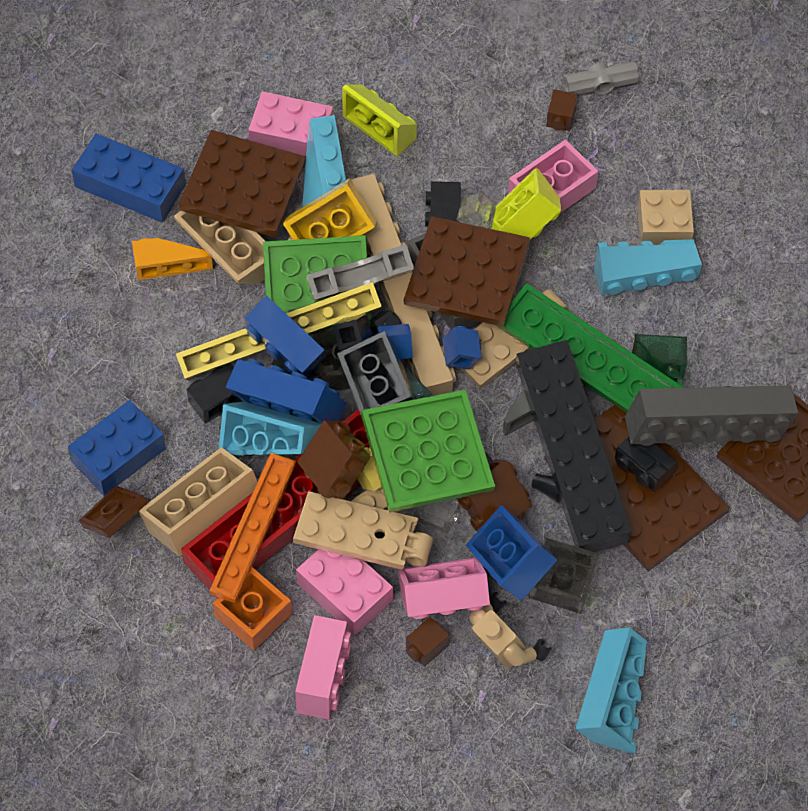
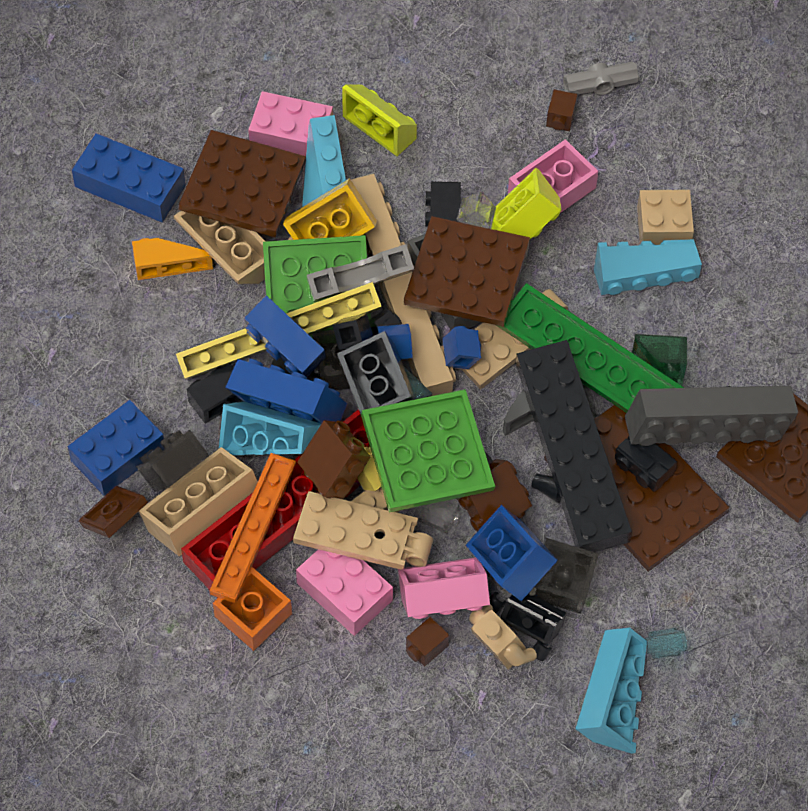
(172, 460): none -> clear smoke brick
(323, 667): bright pink brick -> none
(533, 617): none -> black brick
(666, 643): none -> clear light blue brick

